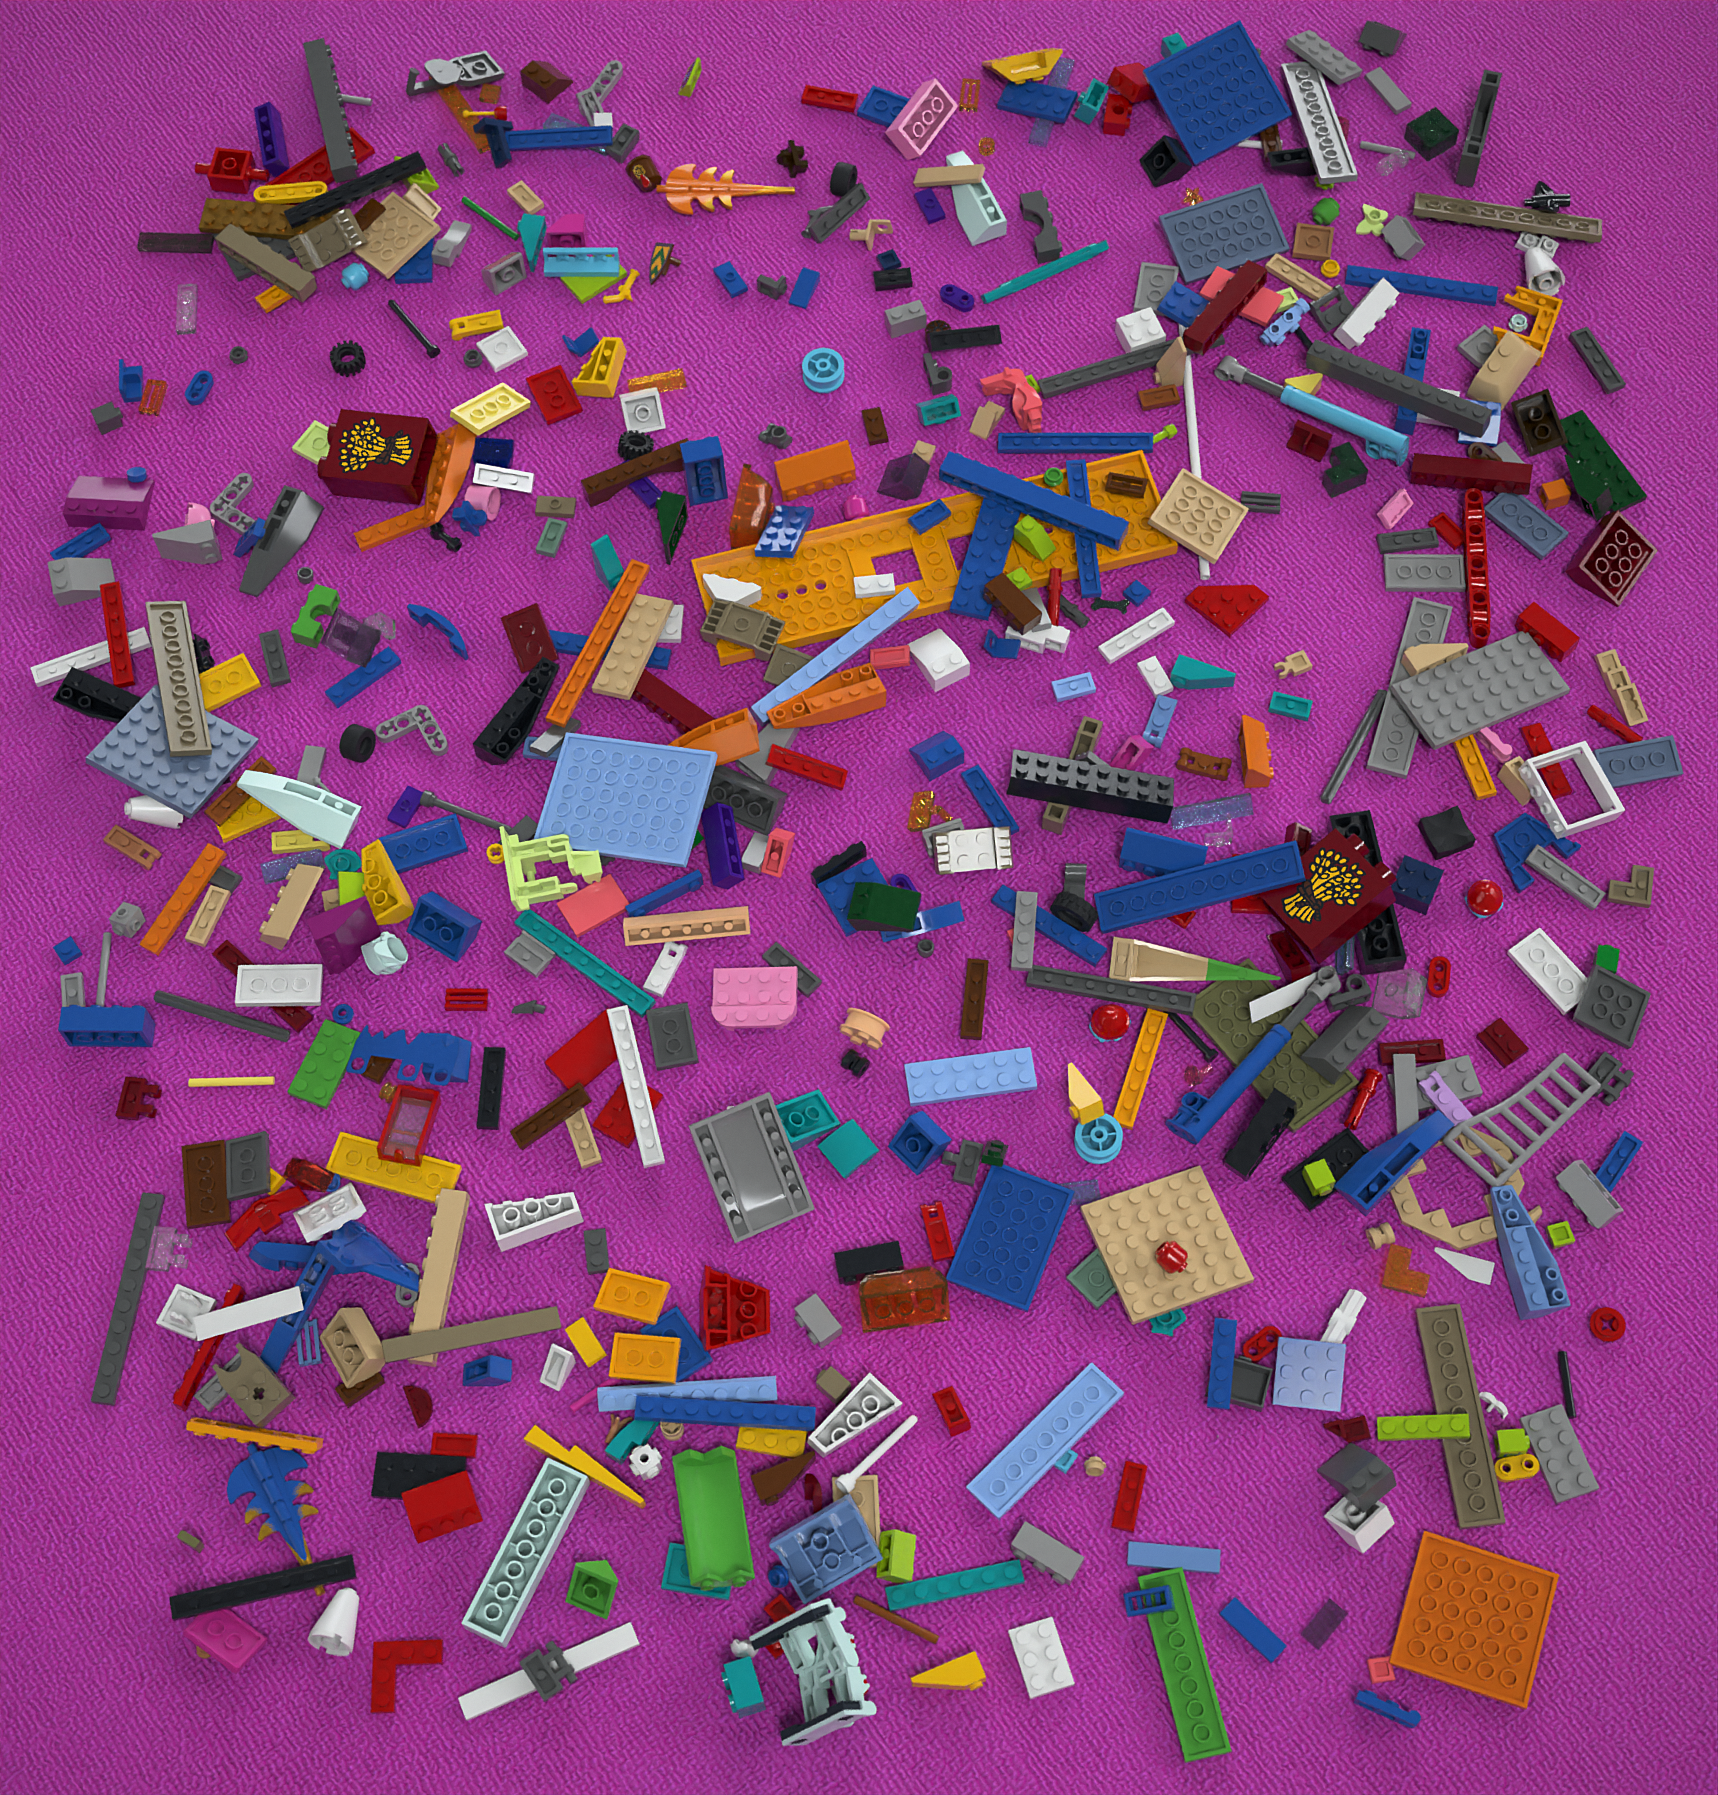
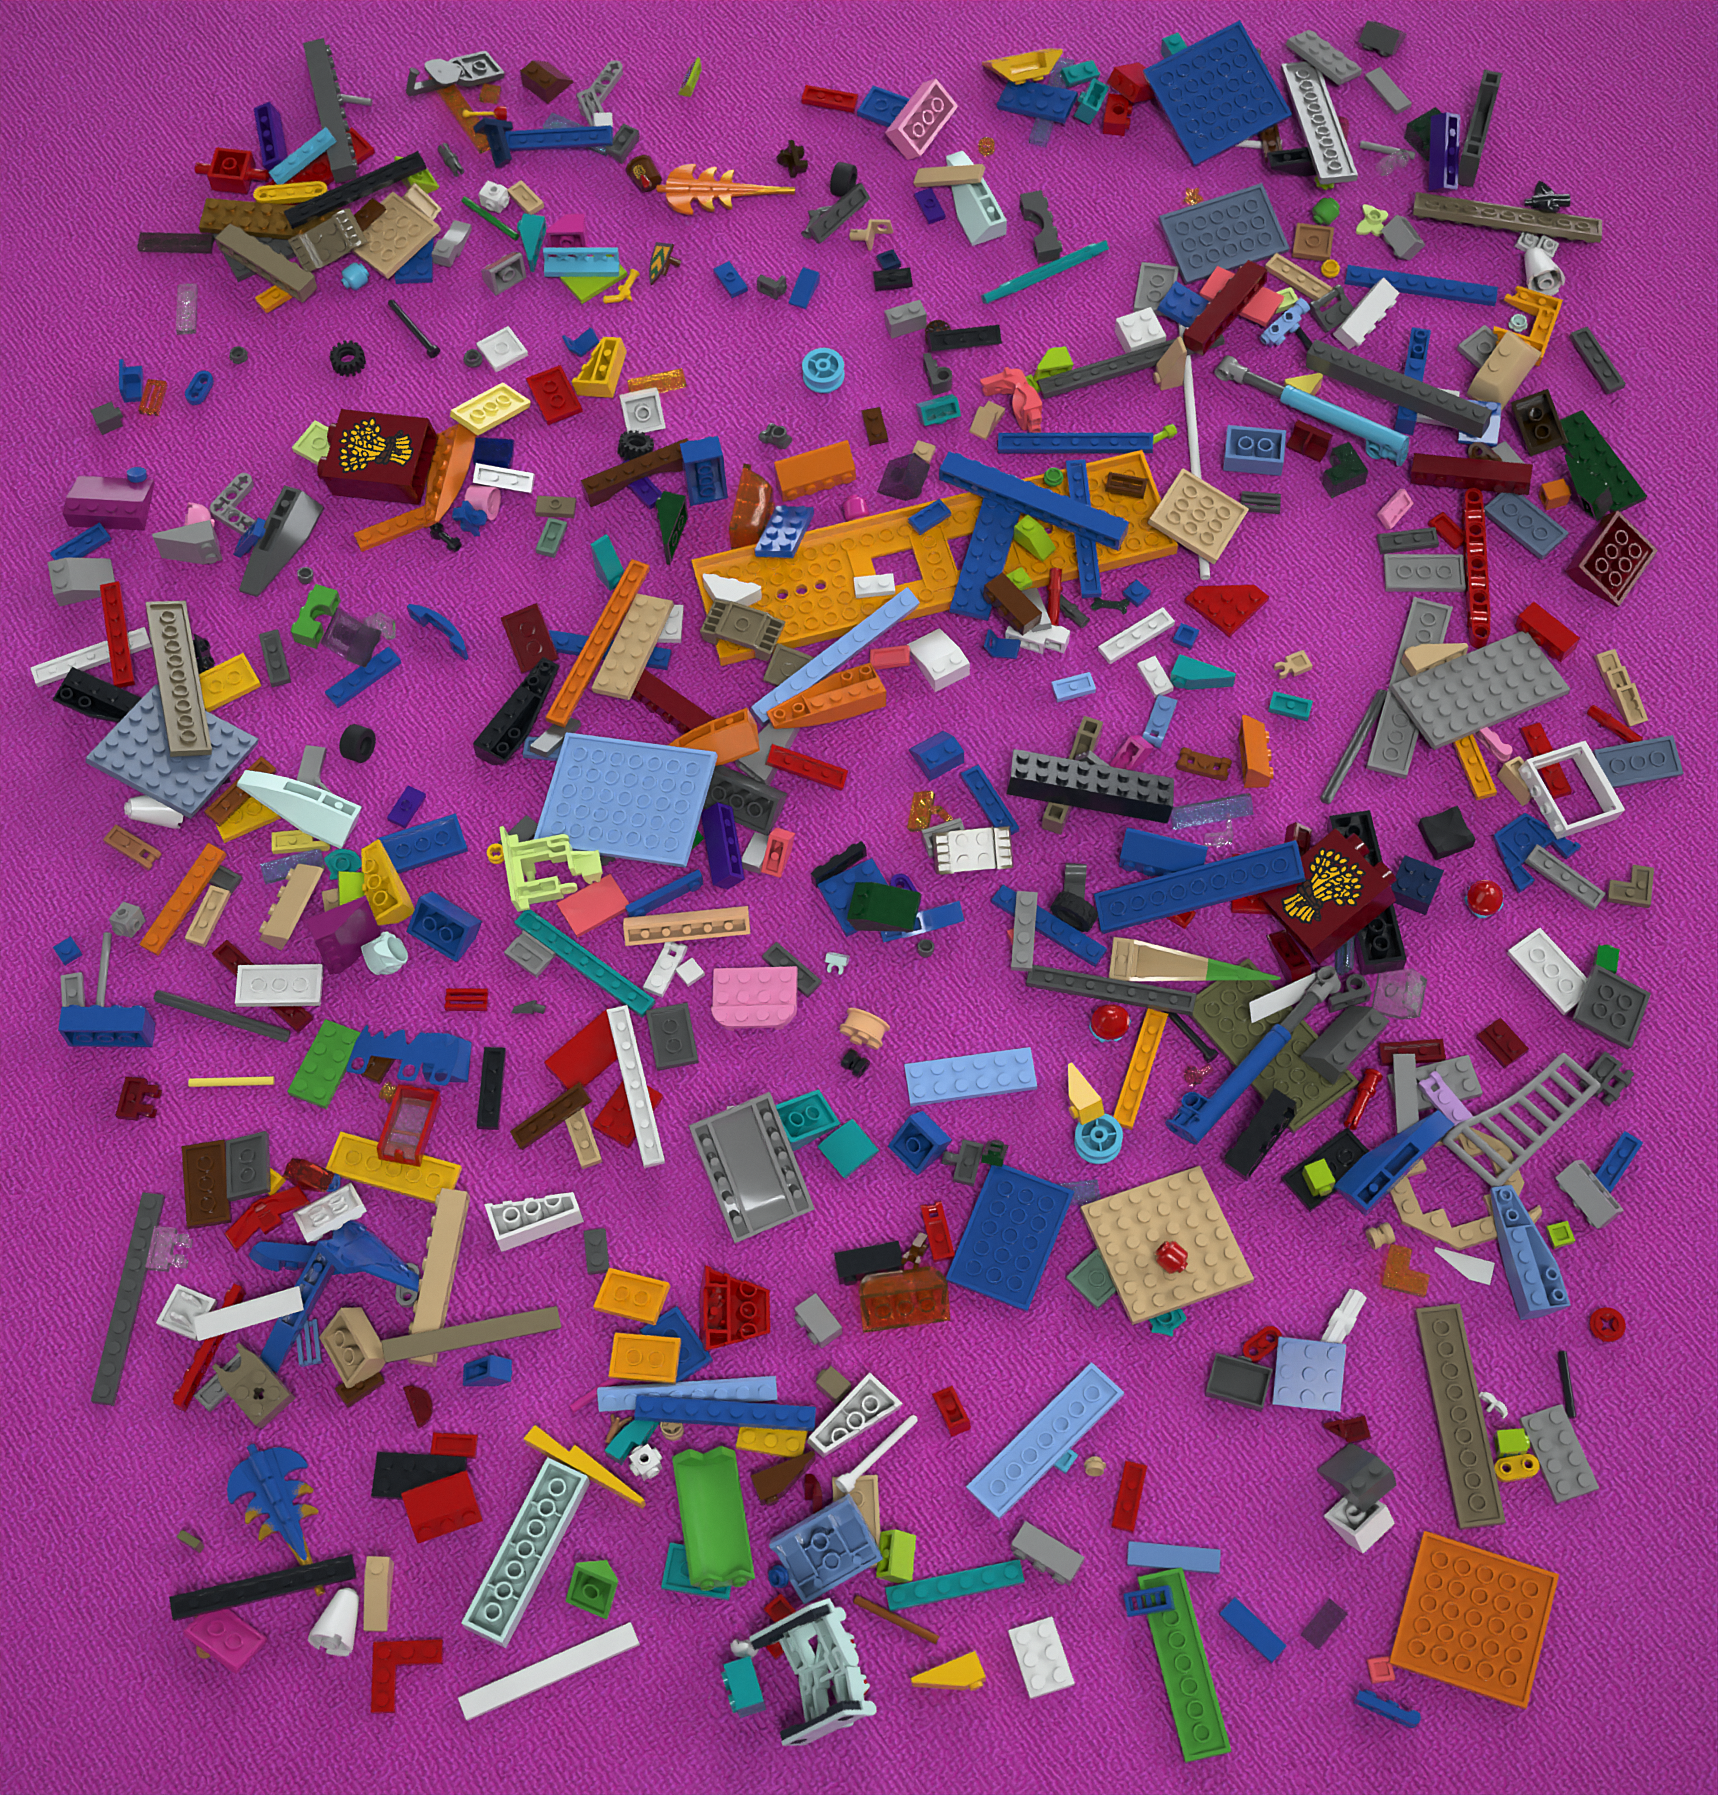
(263, 1436): light orange plate -> none
(302, 156): none -> medium azure plate
(347, 1018): blue plate -> none
(377, 1593): none -> tan slope
(415, 722): light grey beam -> none
(429, 799): dark grey piece -> none
(475, 324): yellow plate -> none
(494, 196): none -> white brick
(541, 1674): dark grey plate -> none
(557, 1367): white slope -> none
(585, 1342): yellow slope -> none
(690, 972): none -> white tile
(837, 959): none -> light aqua tile
(917, 1249): none -> reddish brown plate
(954, 297): dark purple plate -> none
(968, 106): tile -> none
(974, 999): reddish brown plate -> none
(1054, 362): none -> lime slope
(1080, 73): none -> teal plate
(1158, 397): dark orange plate -> none
(1165, 161): black slope -> none
(1186, 636): none -> blue plate
(1222, 1364): blue plate -> none
(1254, 450): none -> medium blue brick
(1423, 1427): lime plate -> none
(1438, 978): red plate -> none
(1444, 152): none -> dark purple brick

